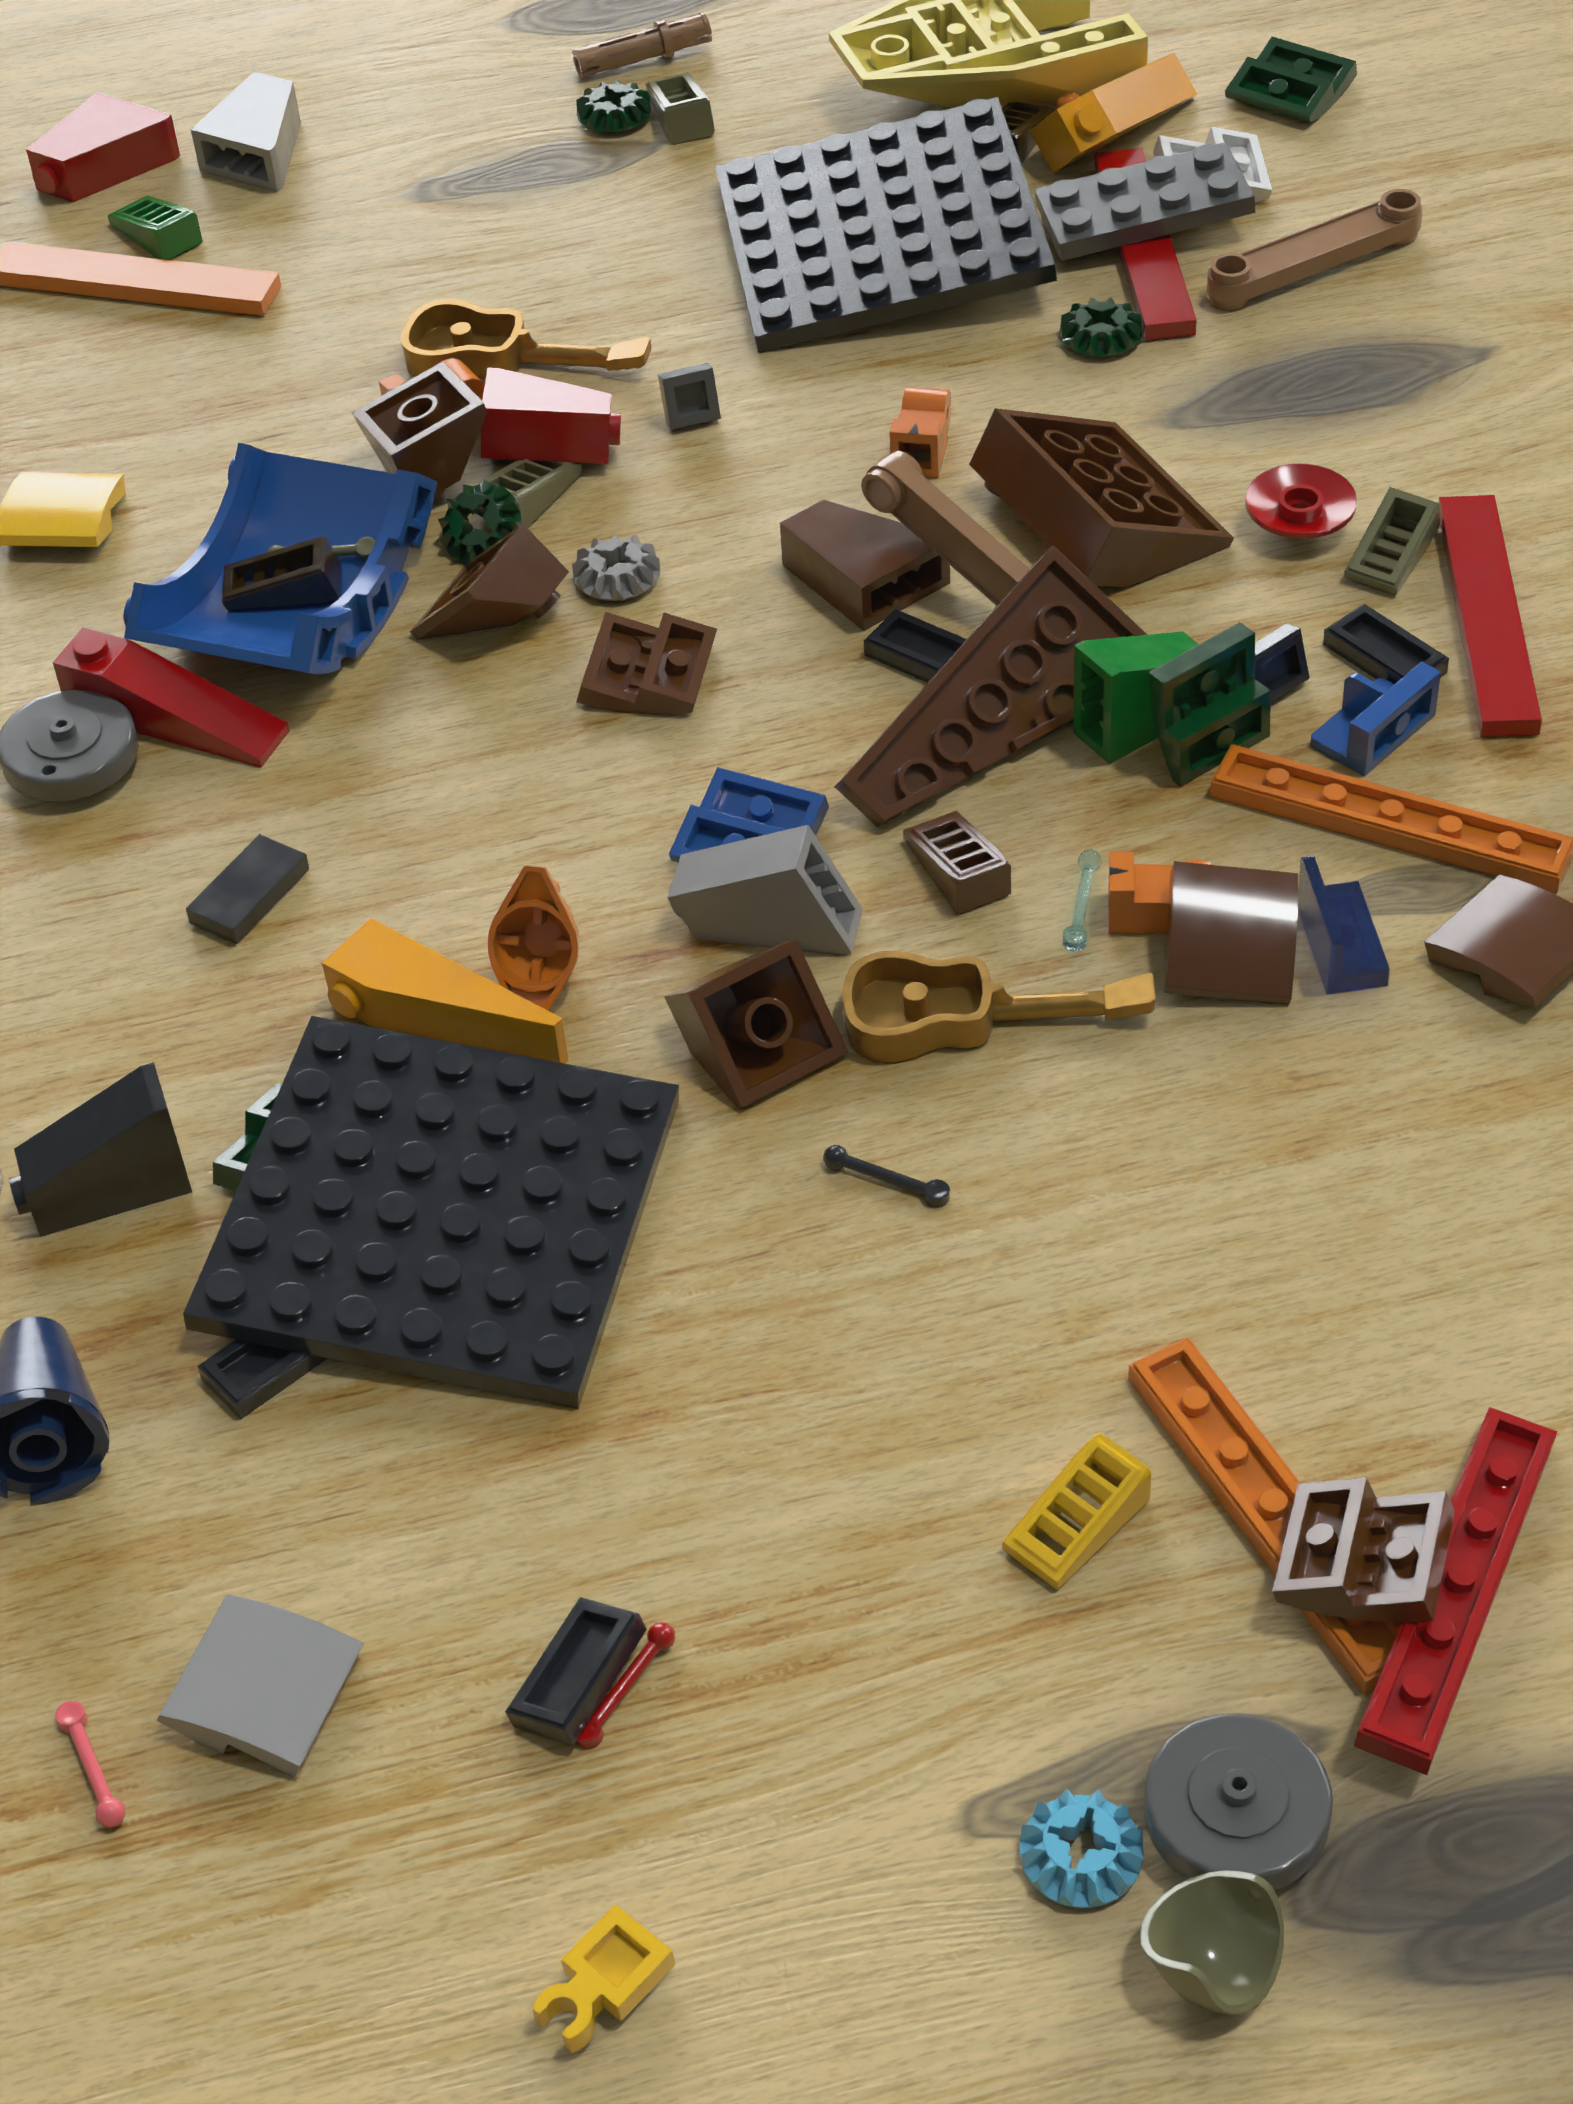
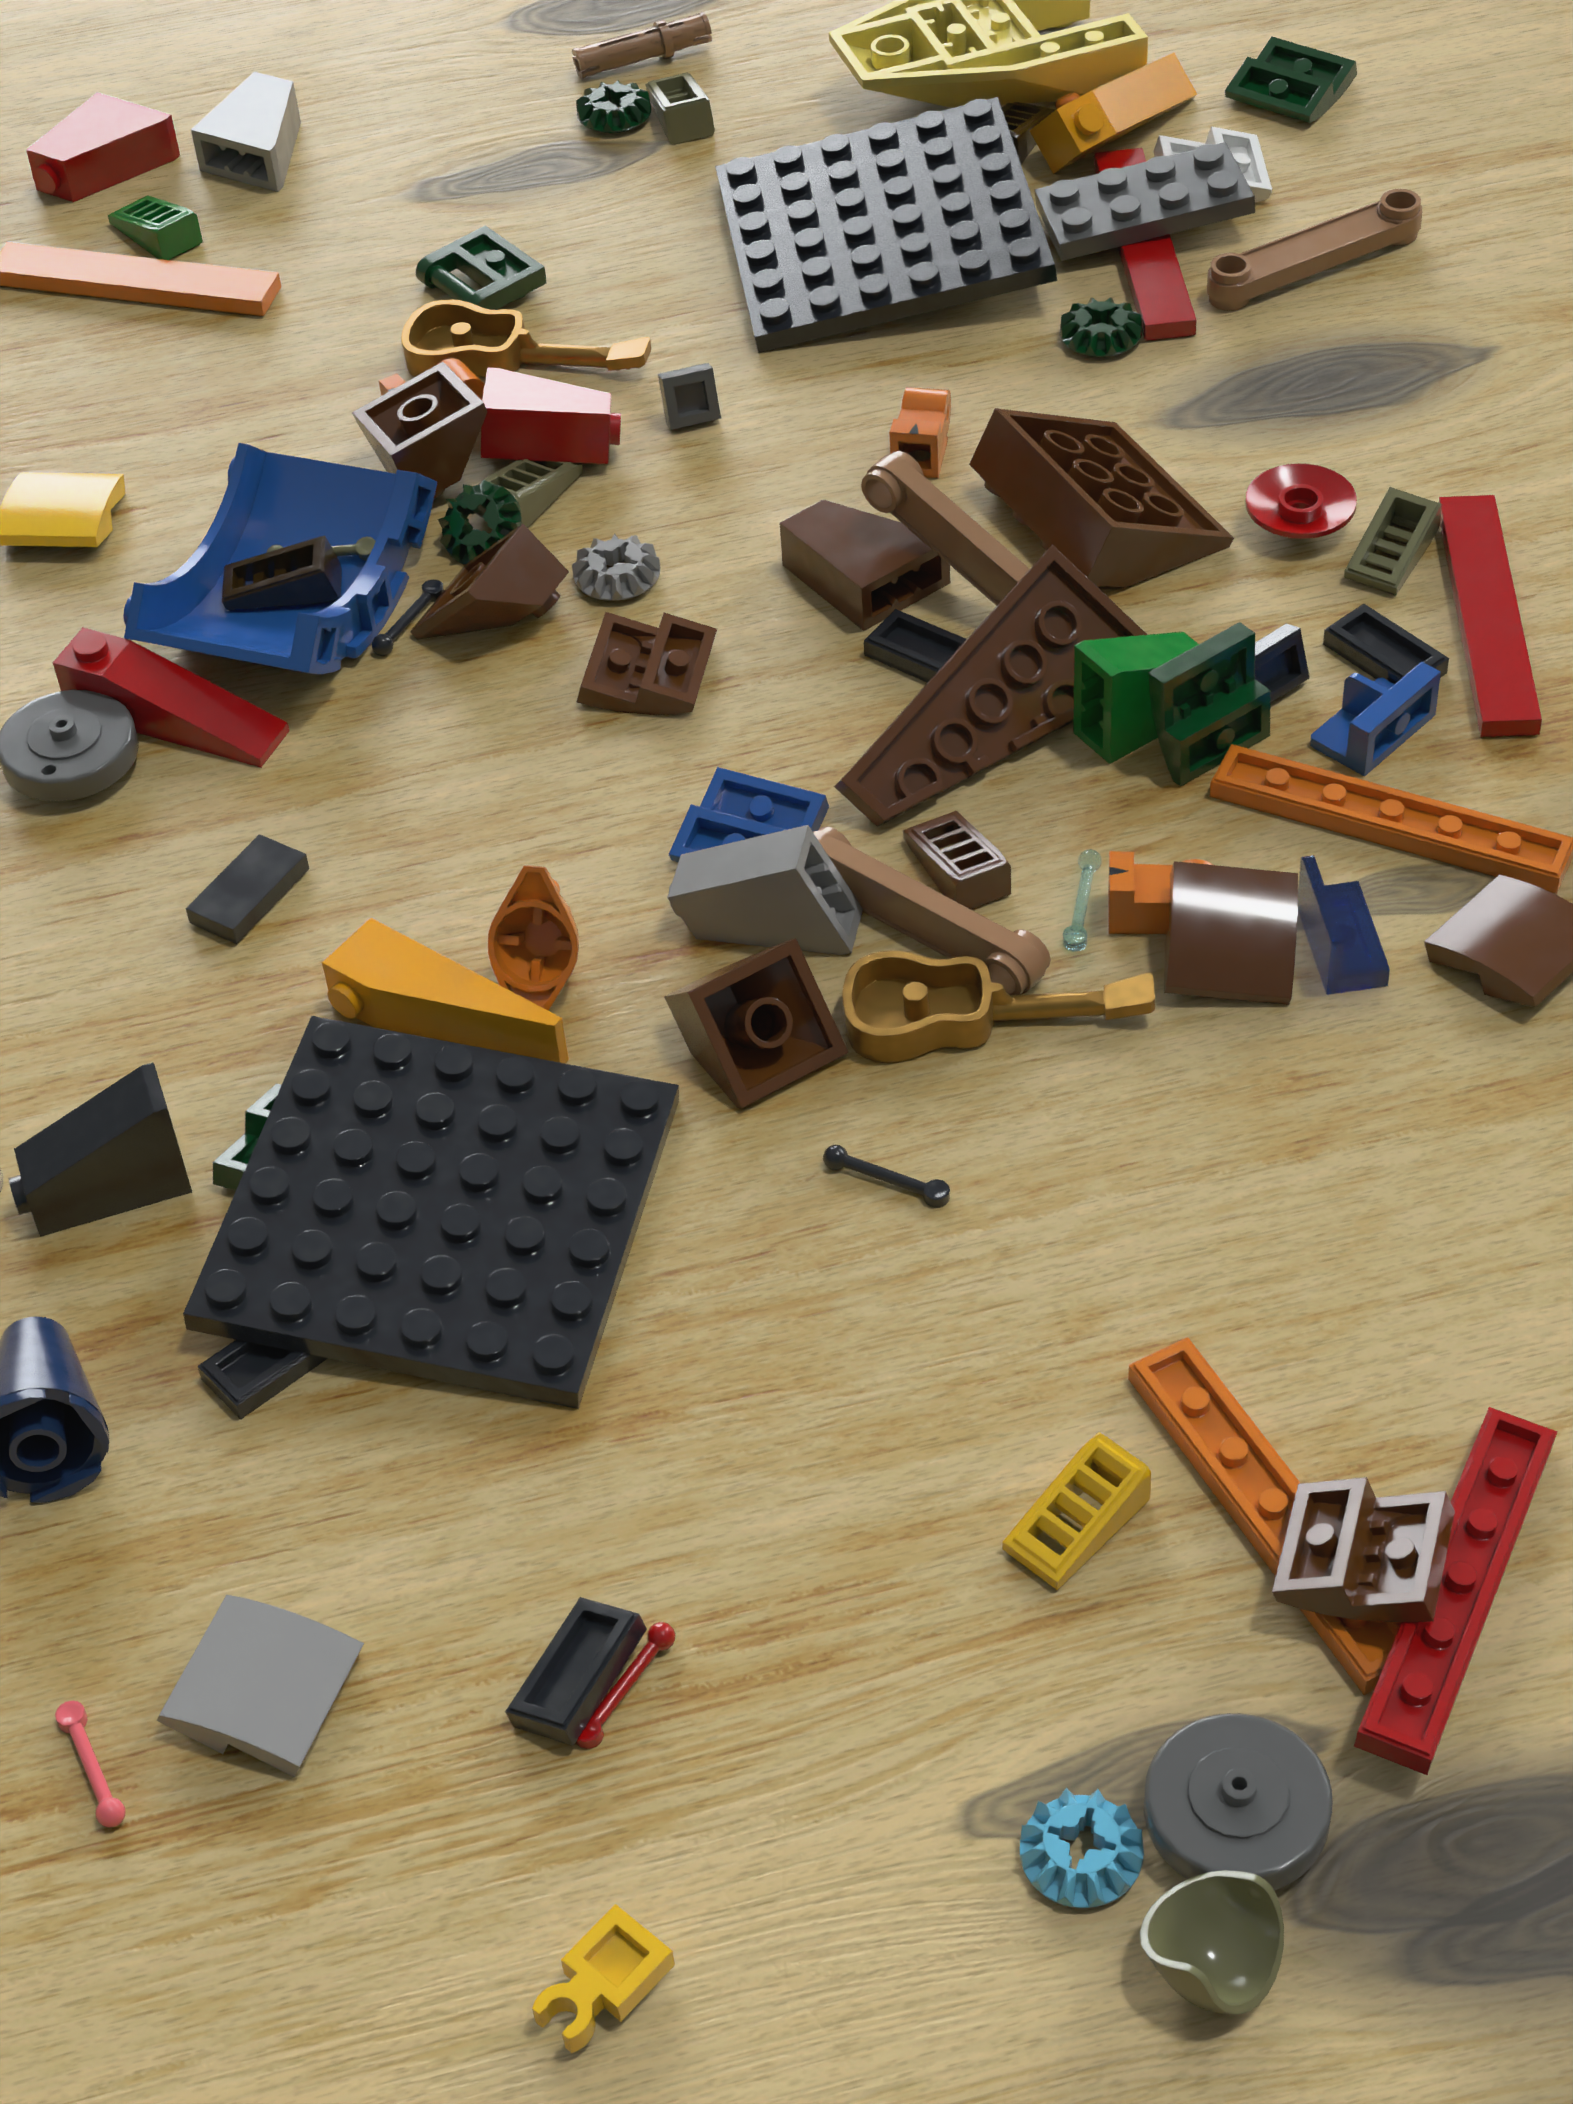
(383, 643): none -> black hinge
(488, 260): none -> dark green plate
(935, 920): none -> medium nougat piece

